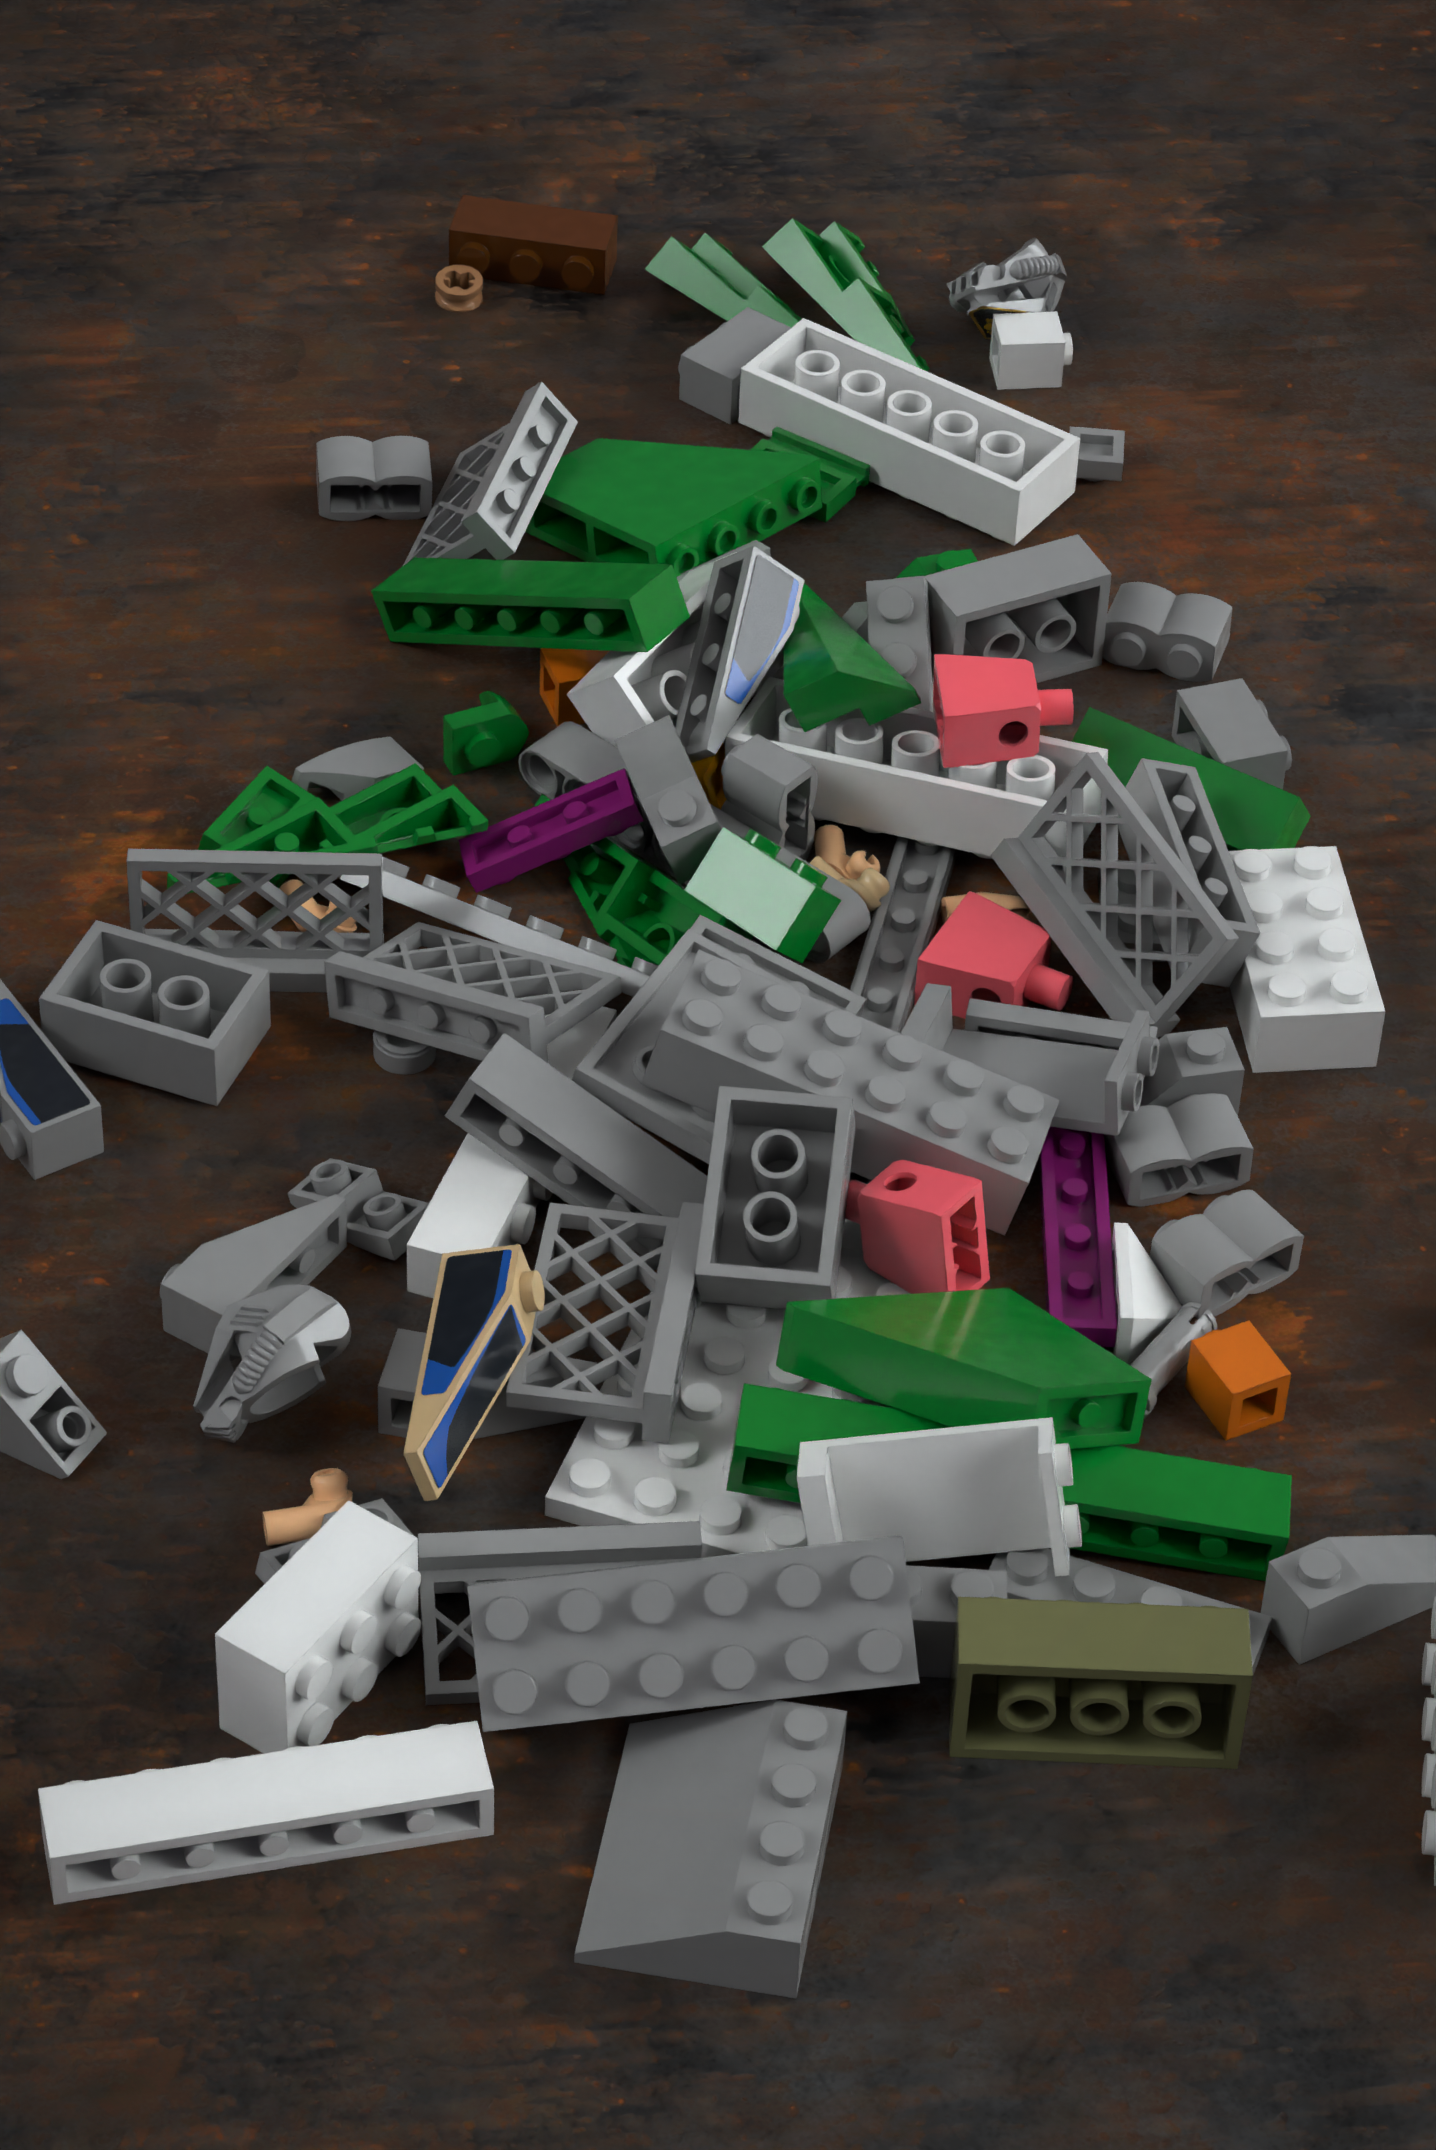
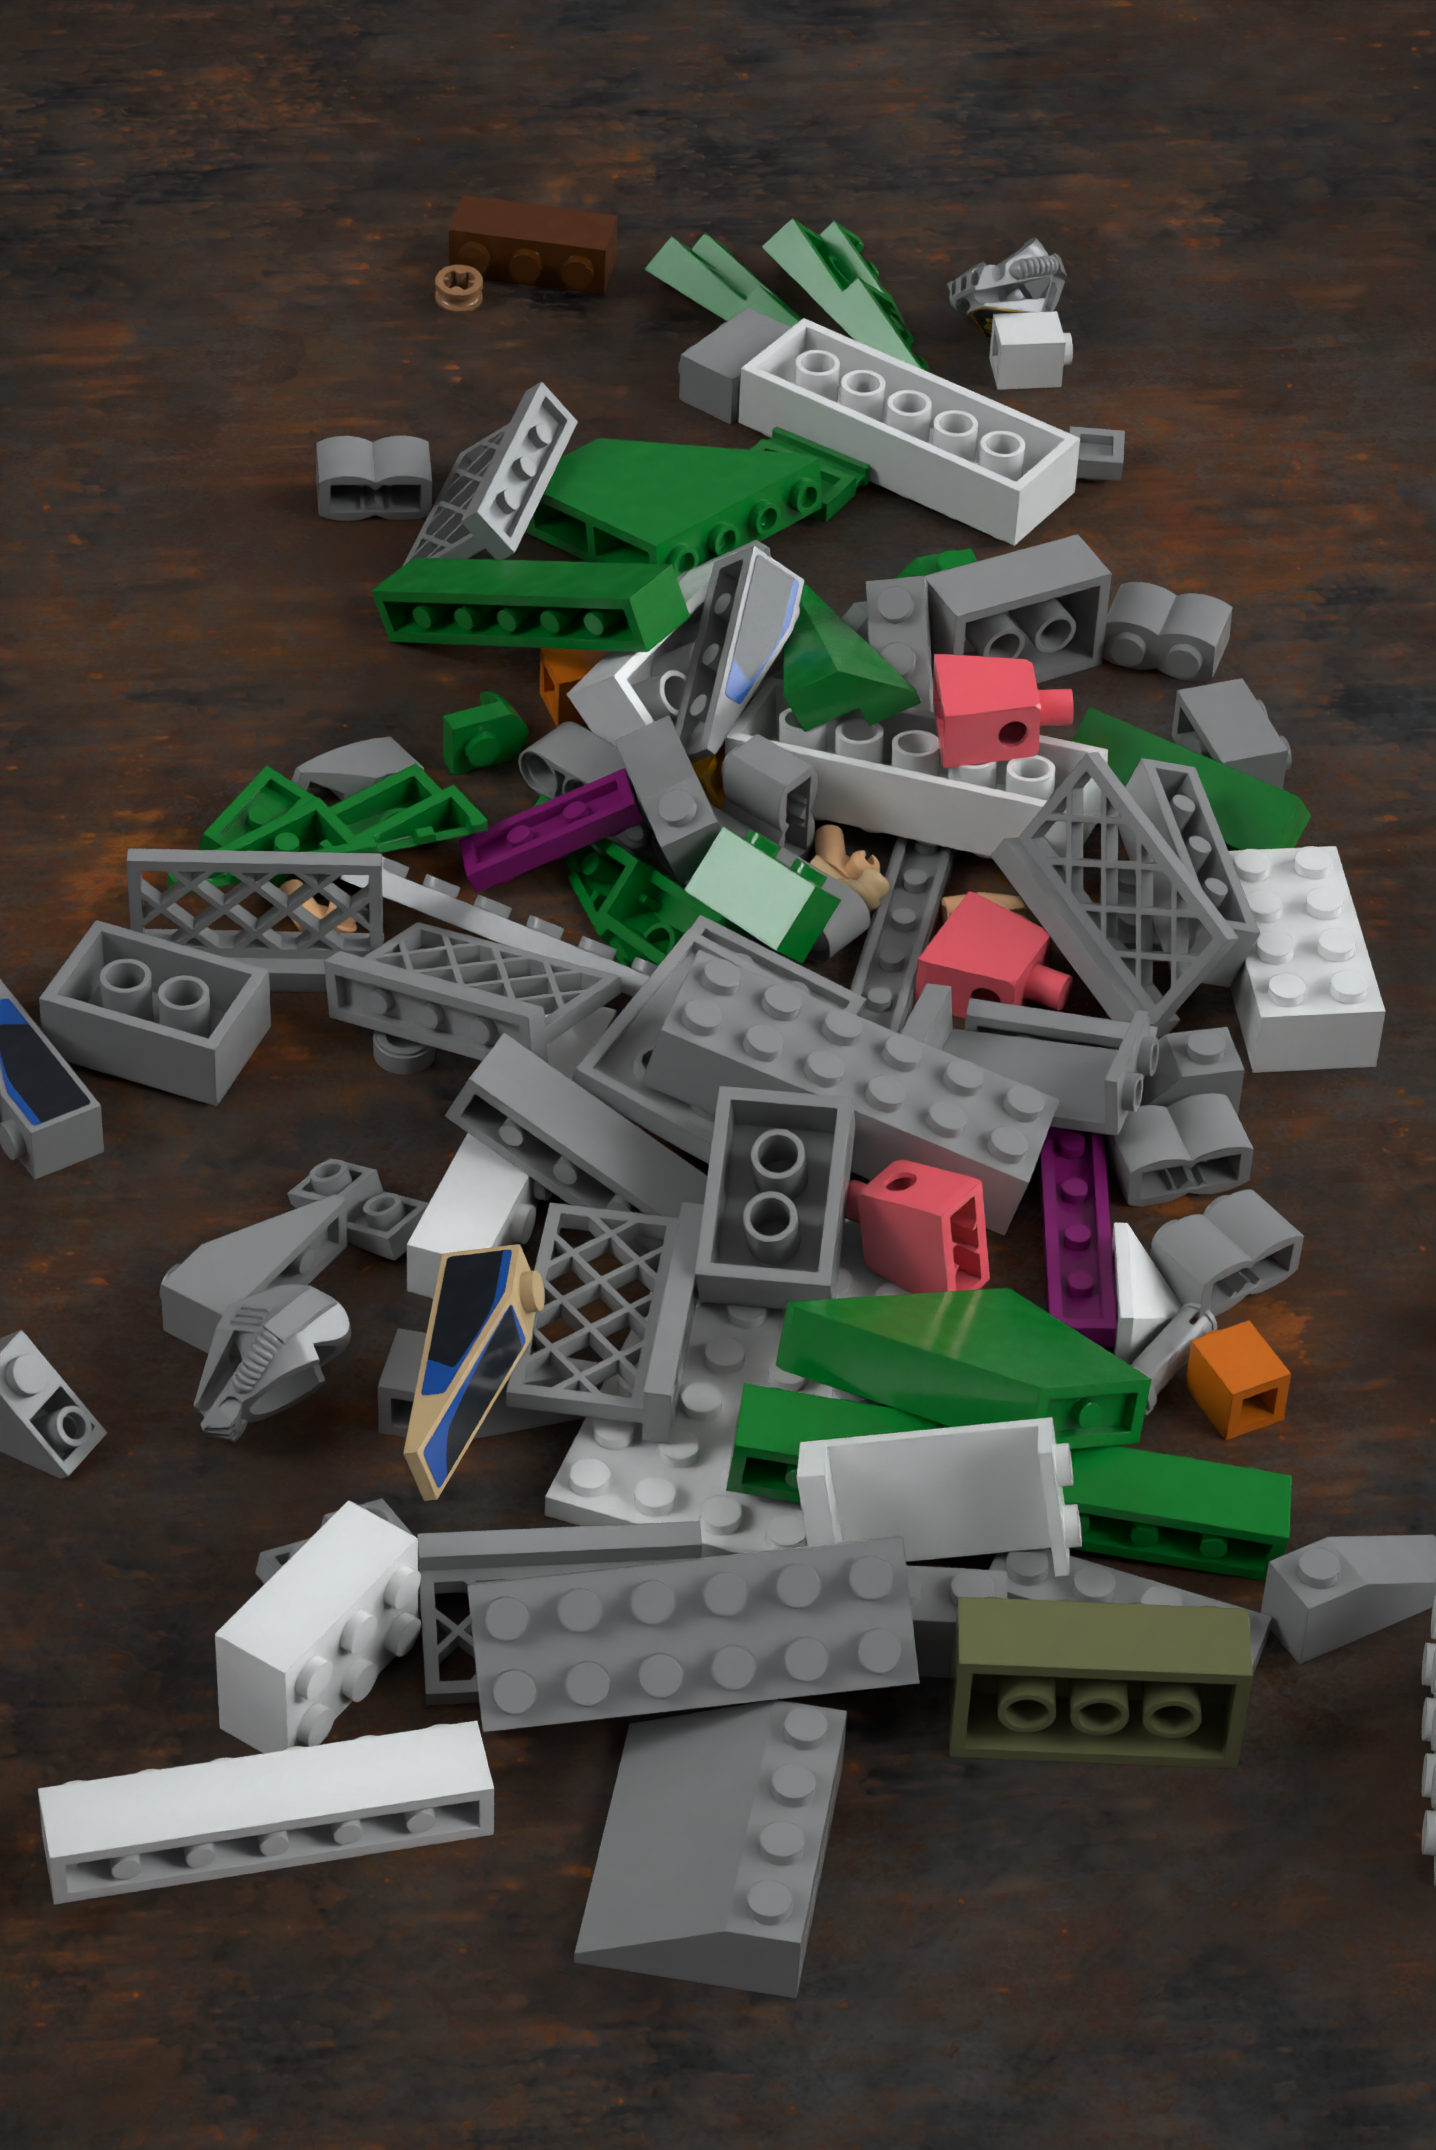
(304, 1521): light nougat arm -> none

